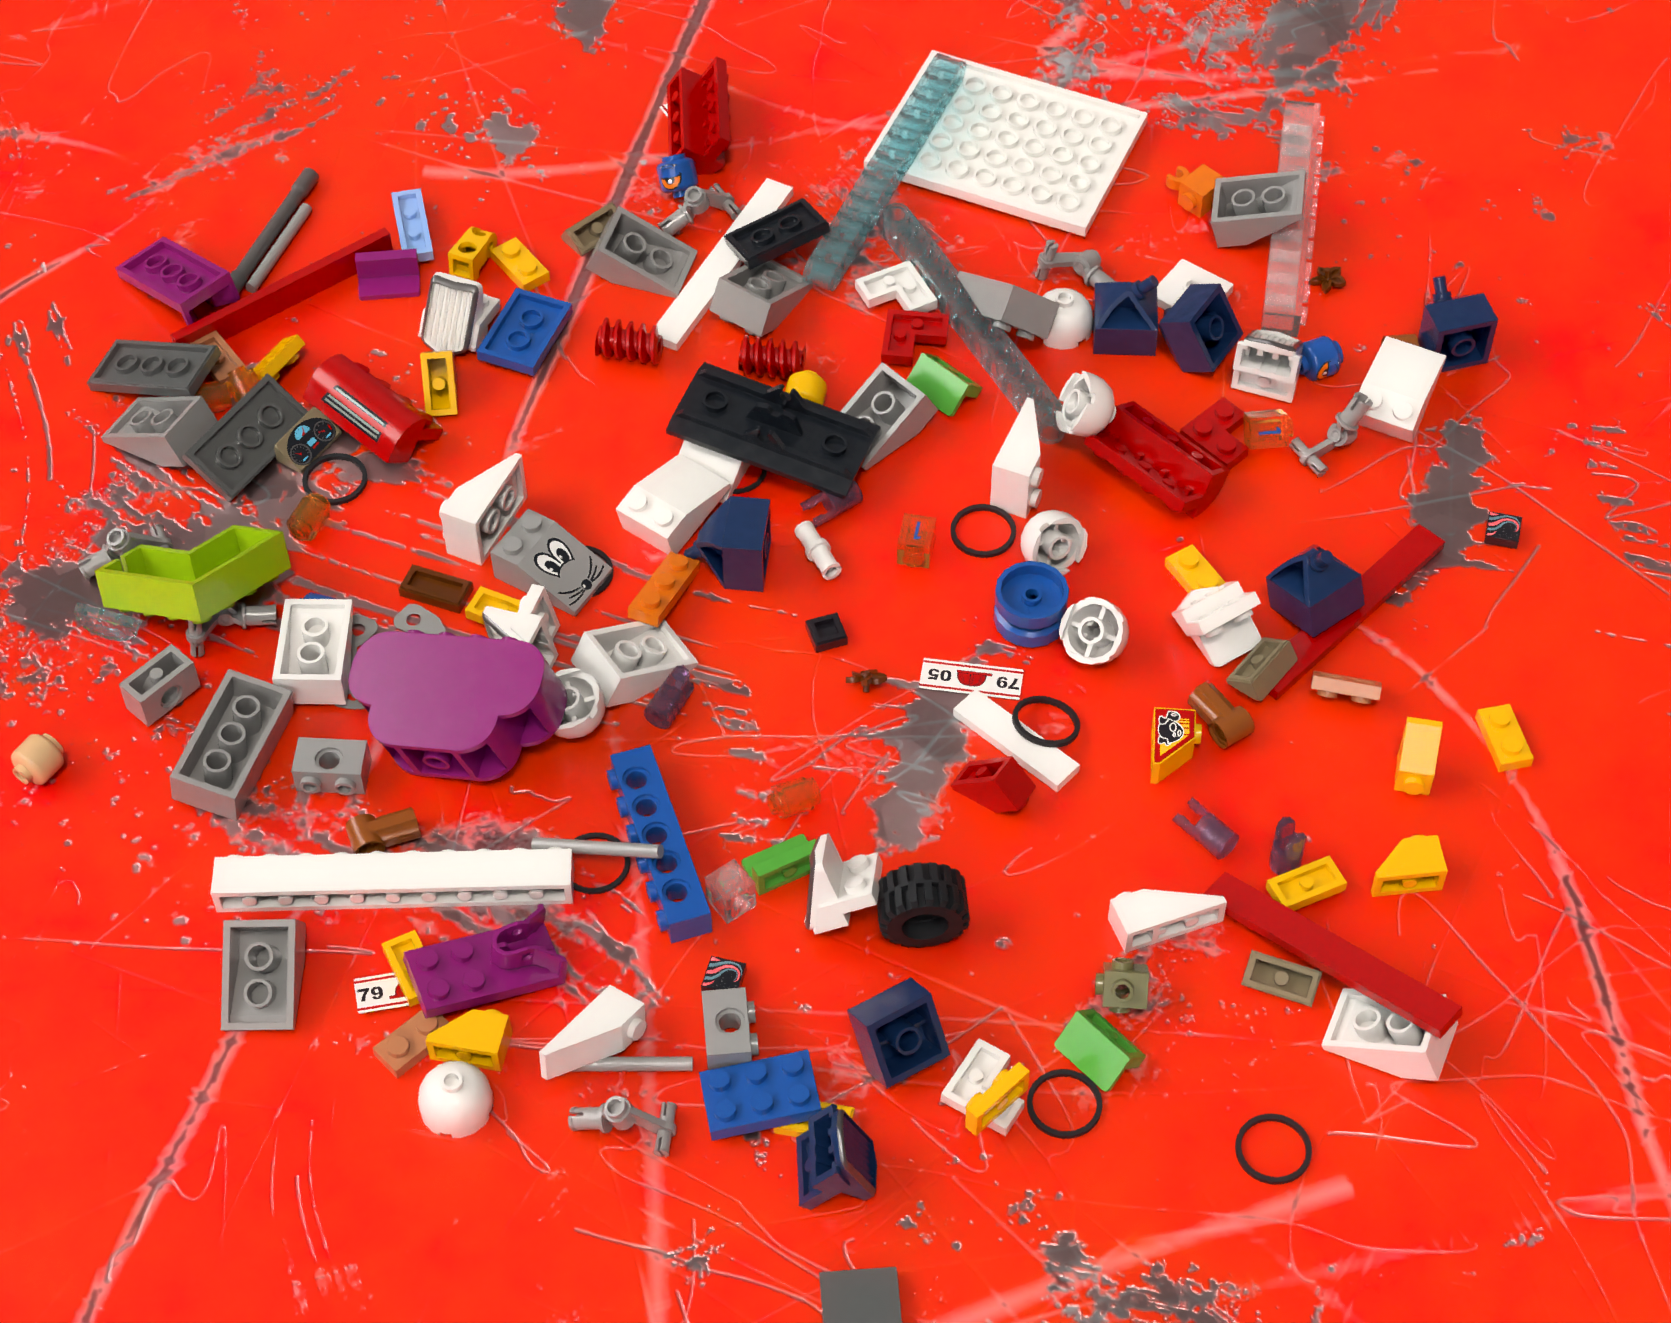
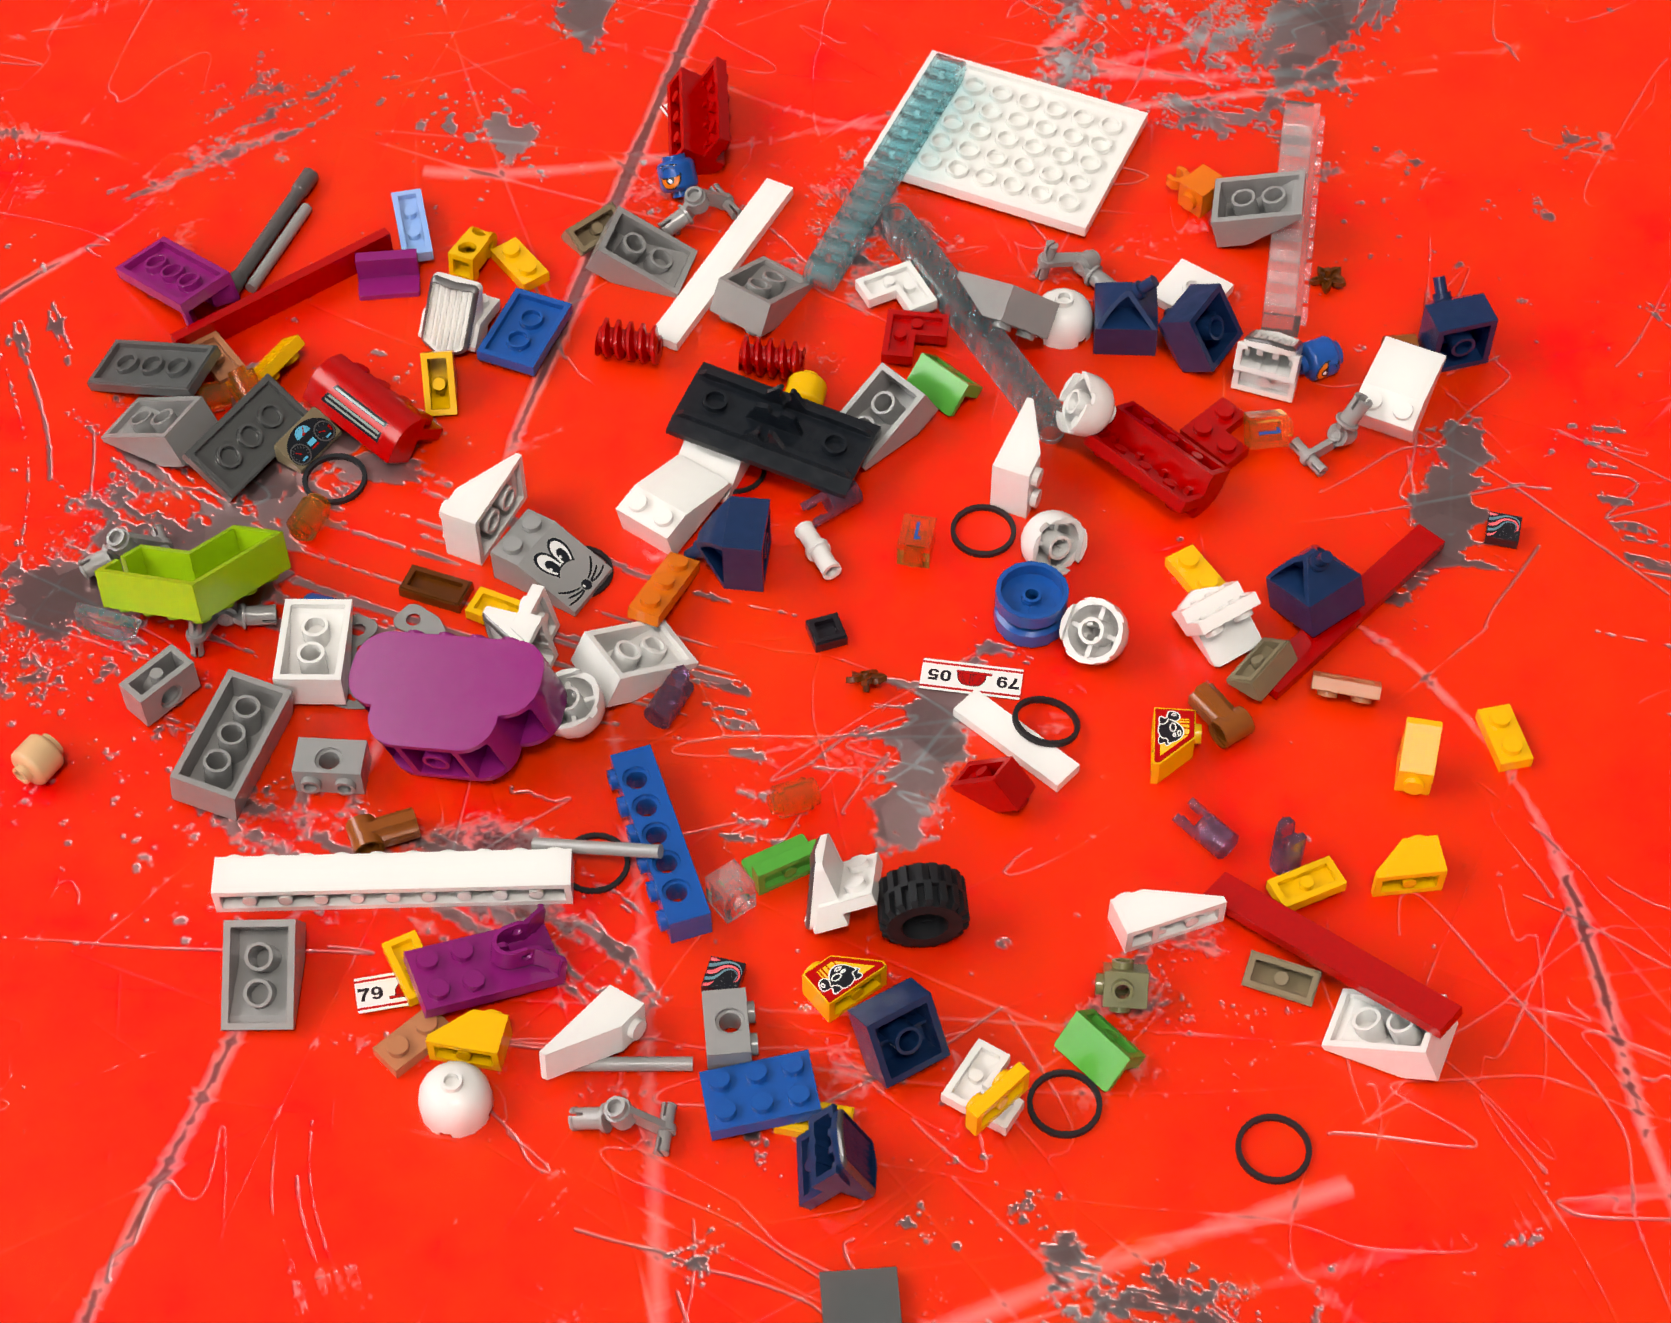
(777, 233): black tile -> none
(842, 983): none -> slope

